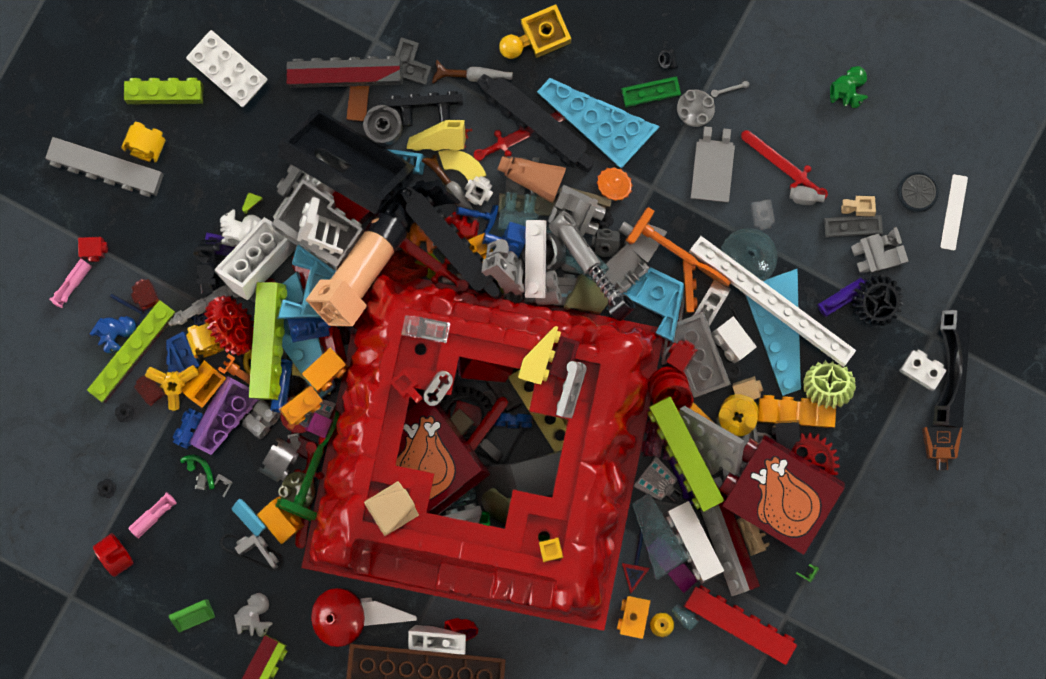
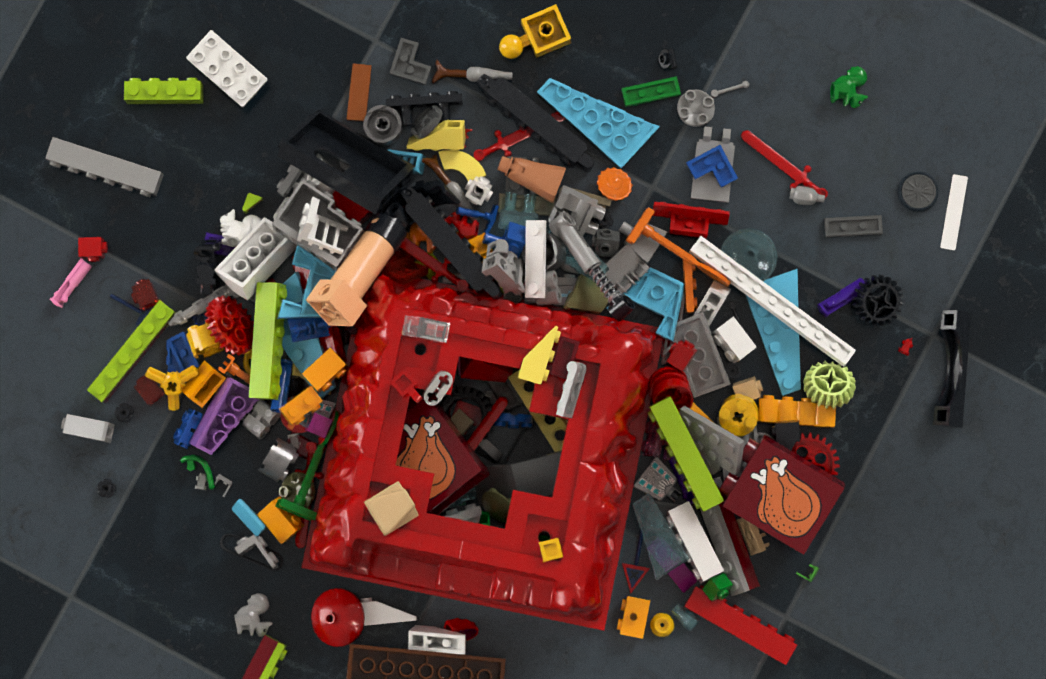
(88, 428): none -> slope
(110, 328): blue animal -> none
(112, 555): red piece -> none
(143, 142): yellow brick -> none
(152, 515): bright pink piece -> none
(192, 615): bright green tile -> none
(345, 72): brick -> none
(426, 122): none -> dark grey tile
(690, 220): none -> red bracket
(715, 161): none -> blue plate
(718, 587): none -> green plate
(762, 214): clear brick -> none
(862, 205): tan plate -> none
(875, 255): light grey hips -> none
(907, 344): none -> red piece
(923, 370): white brick -> none
(942, 444): torso -> none

